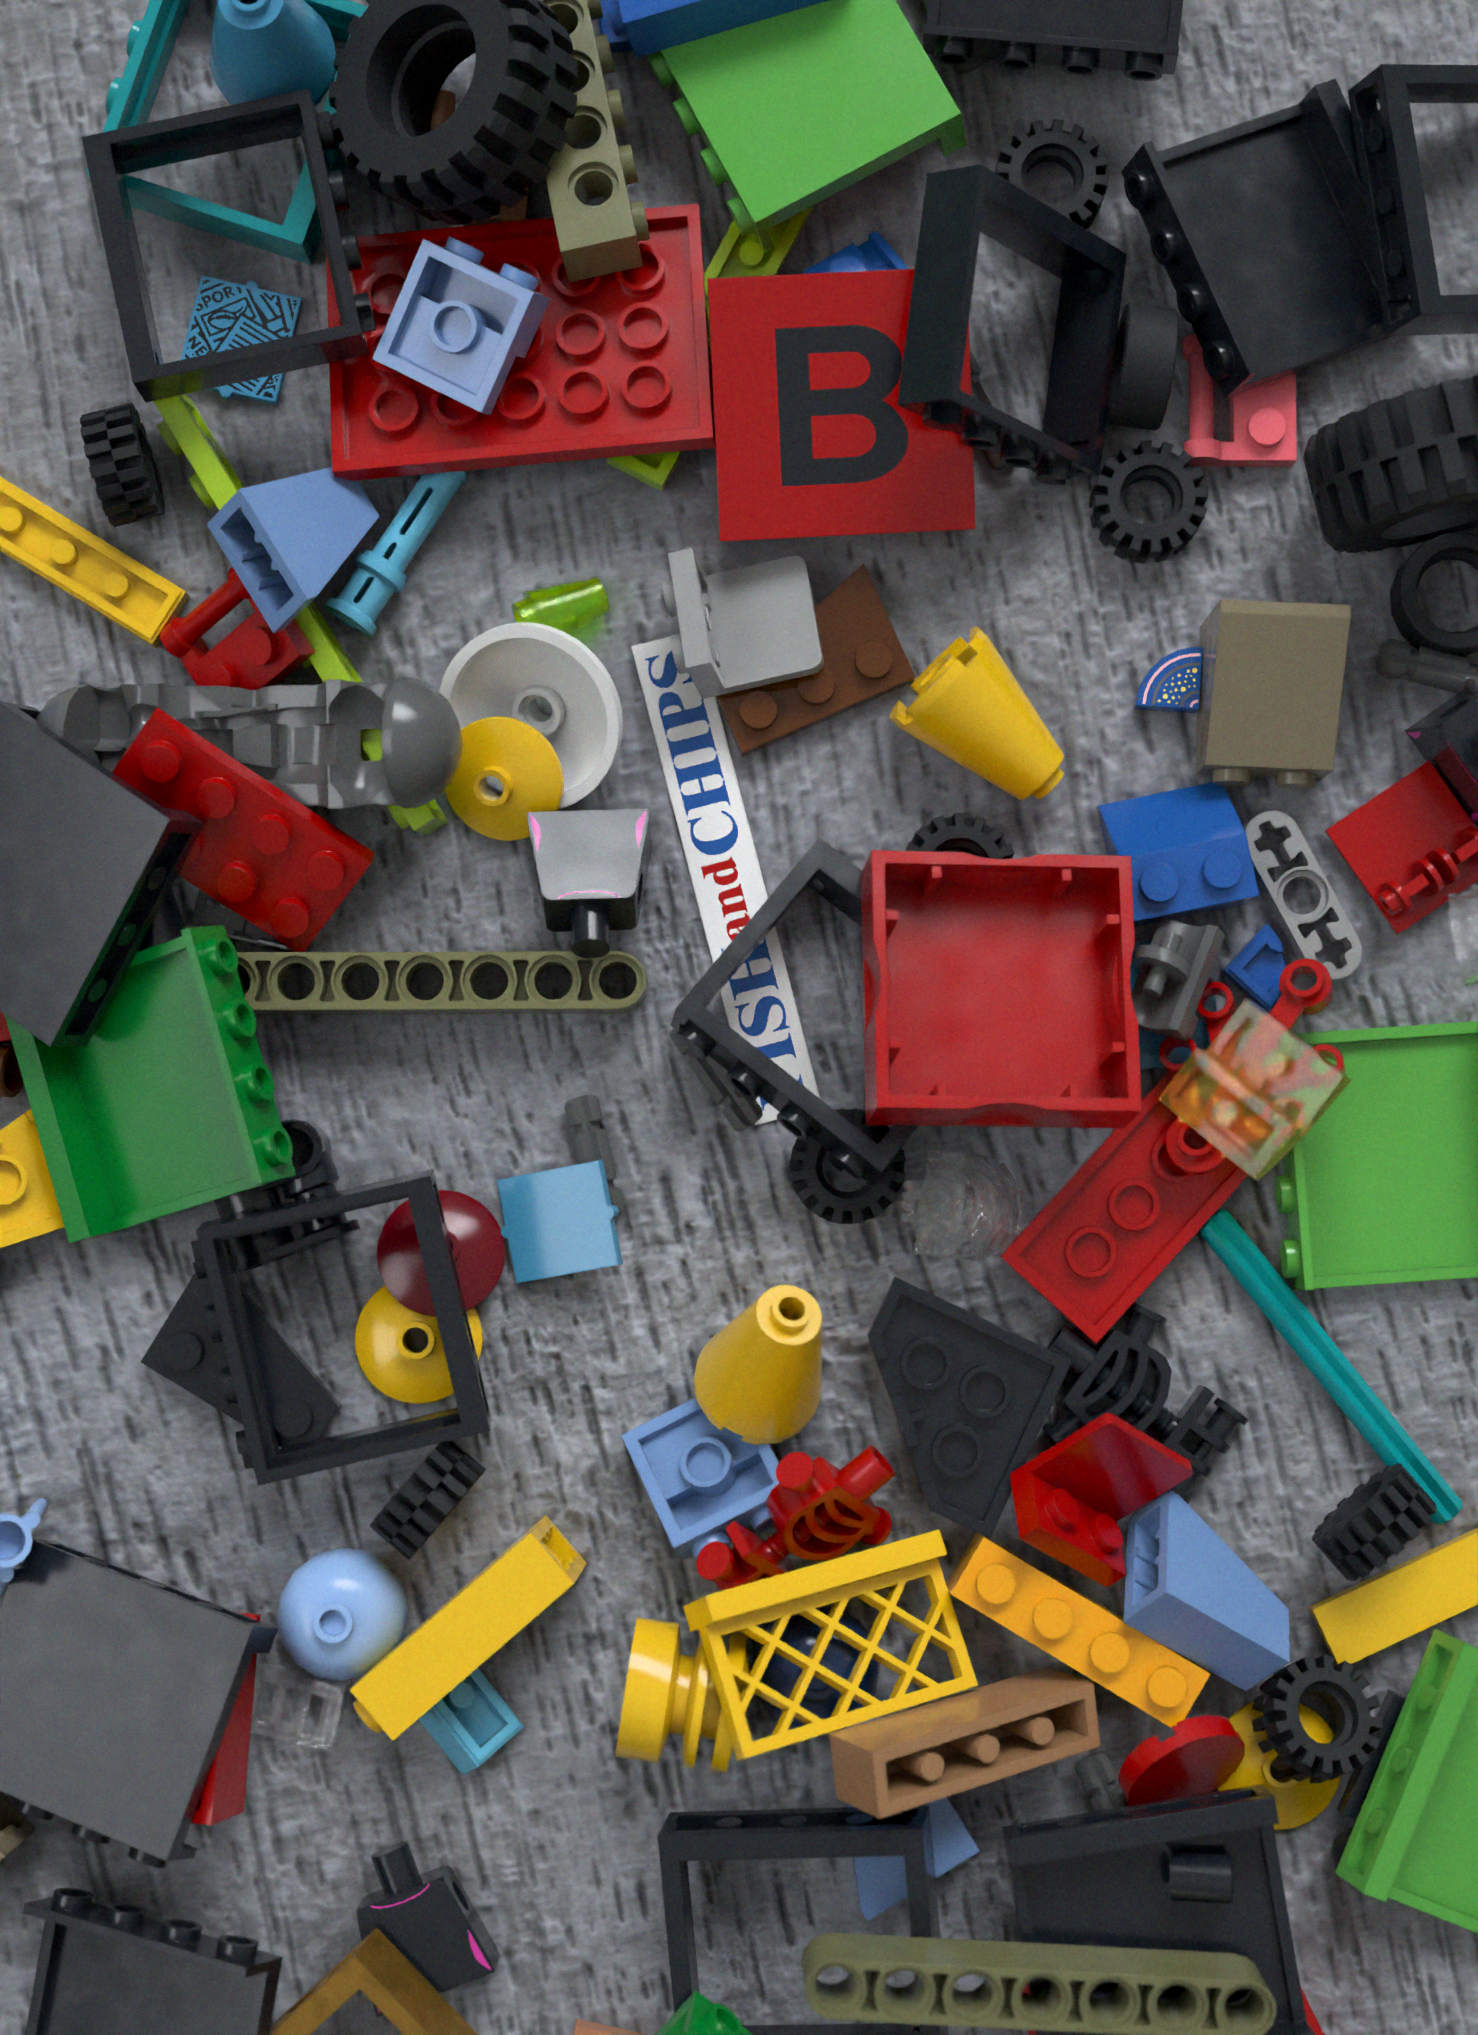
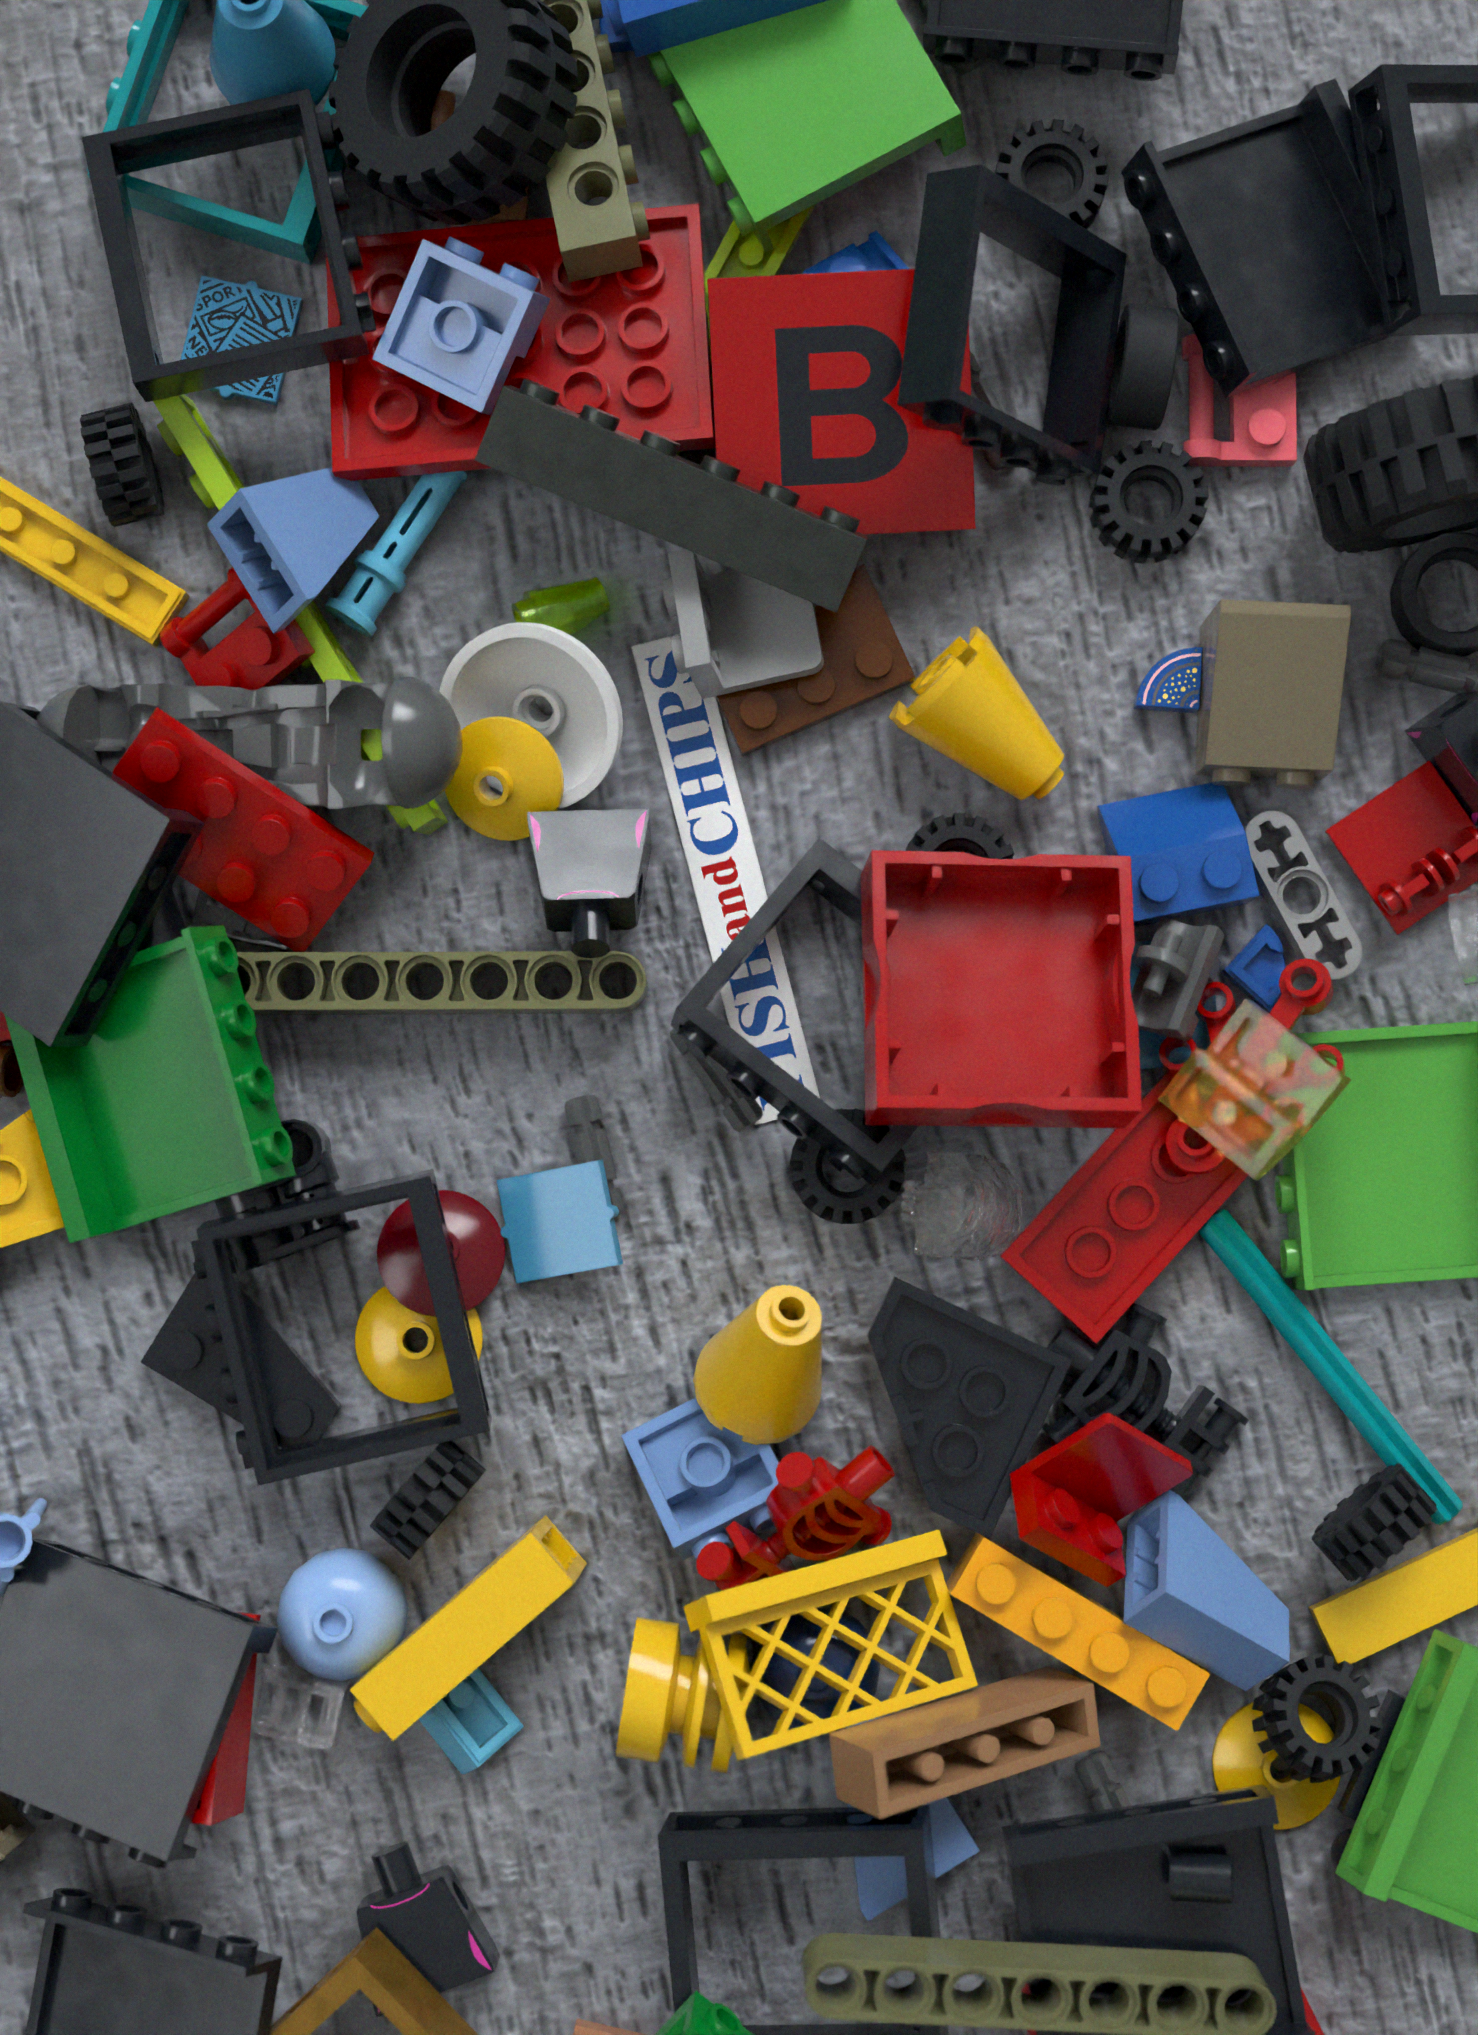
(671, 496): none -> pearl dark grey brick
(1184, 1765): red tile -> none

